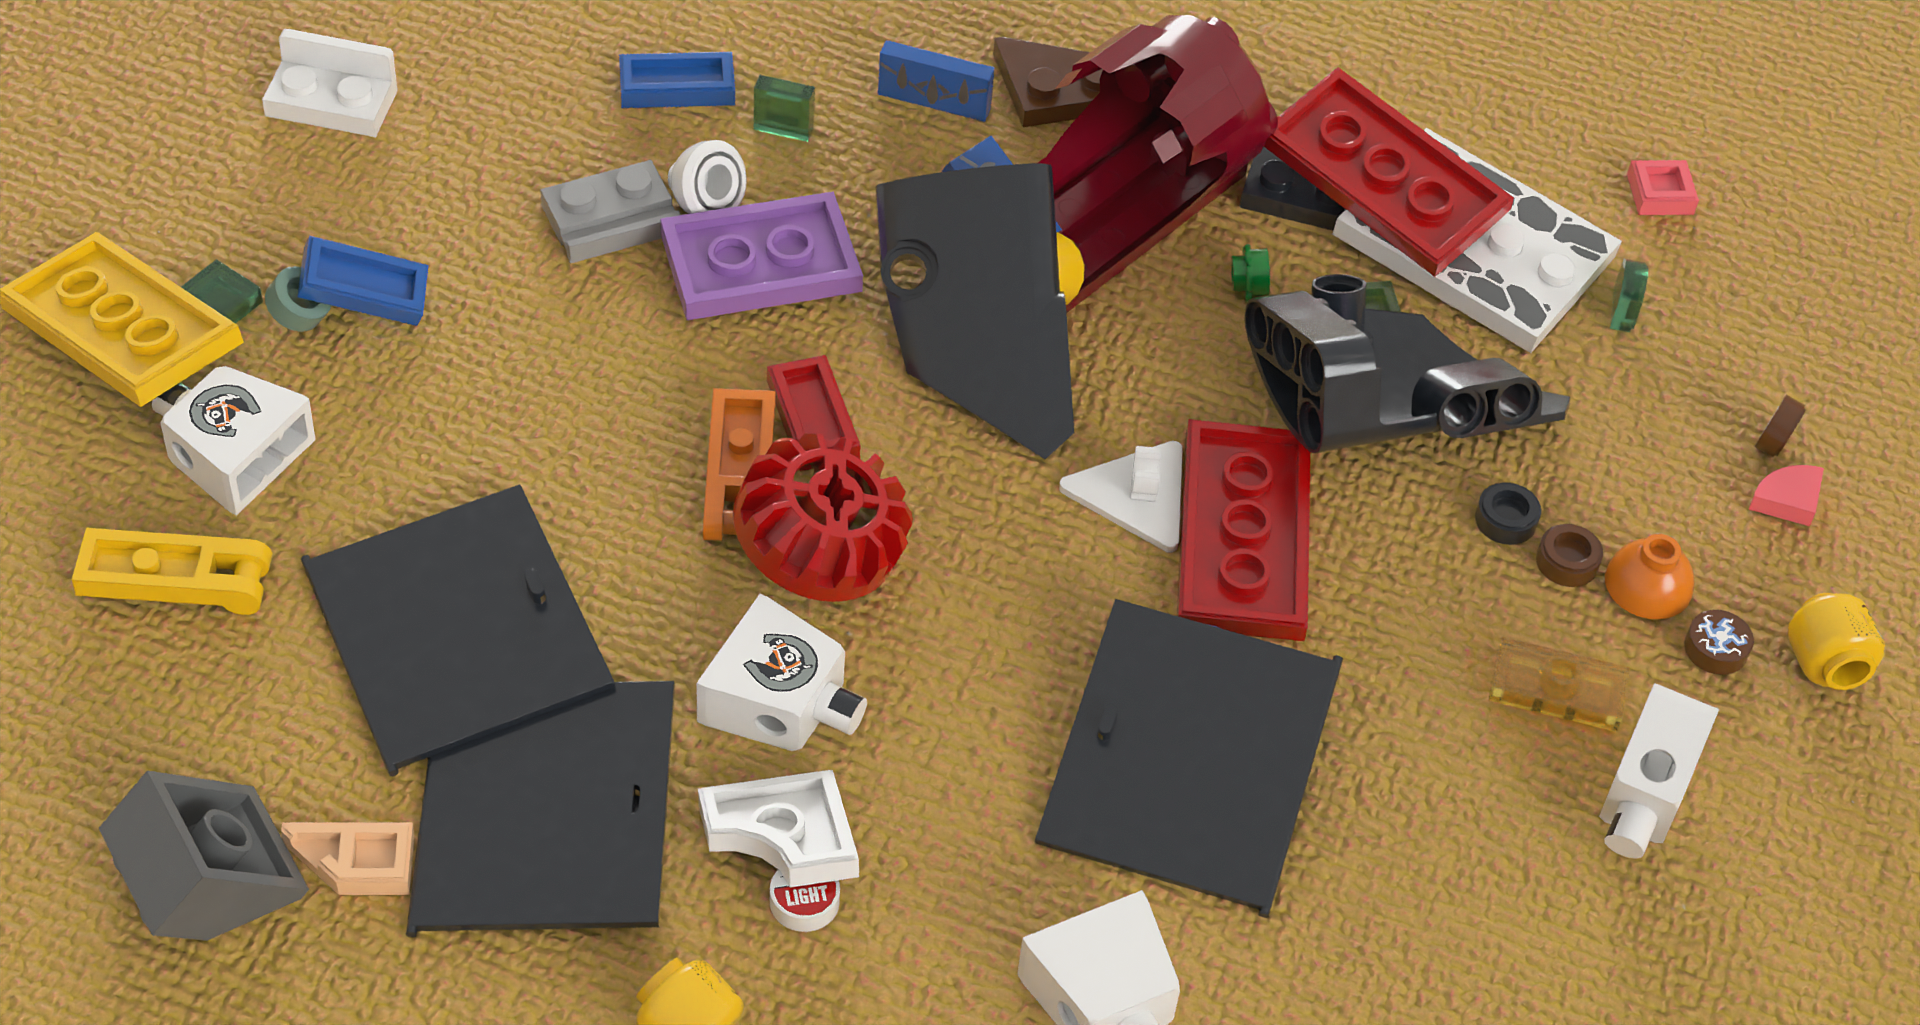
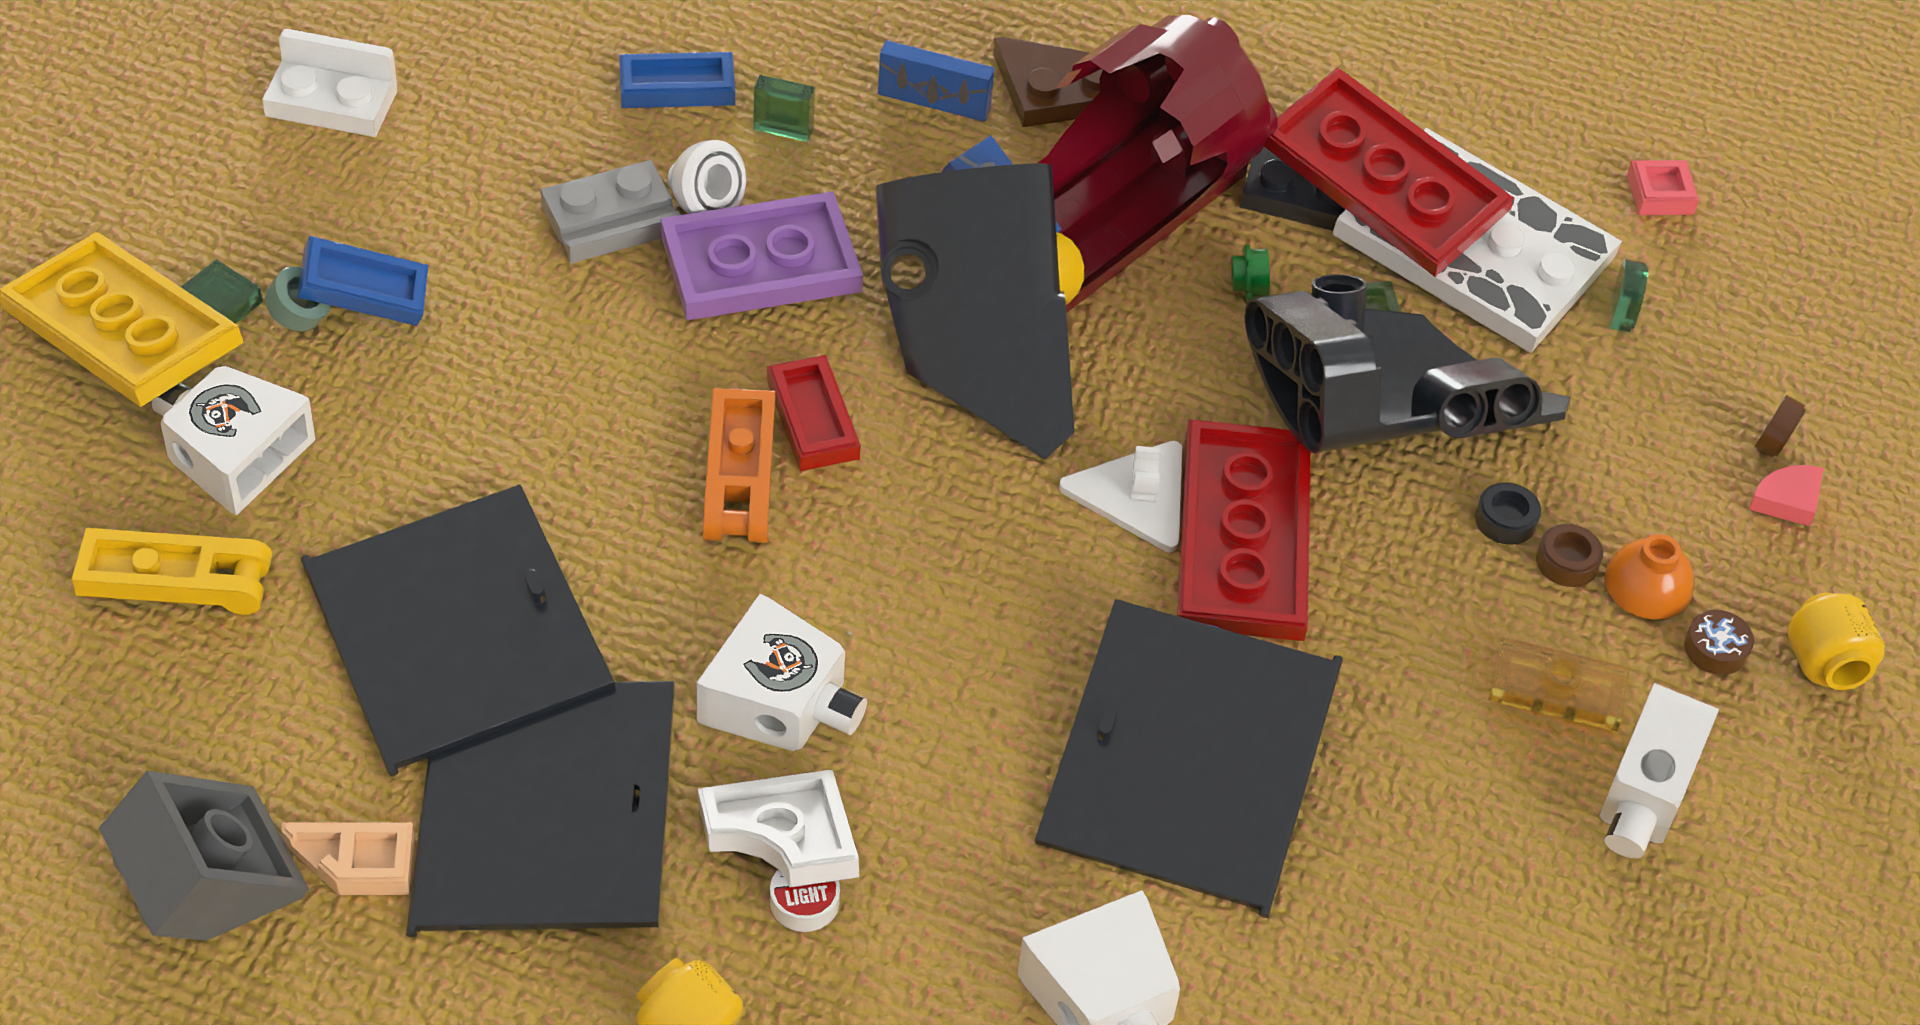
(809, 541): red gear -> none

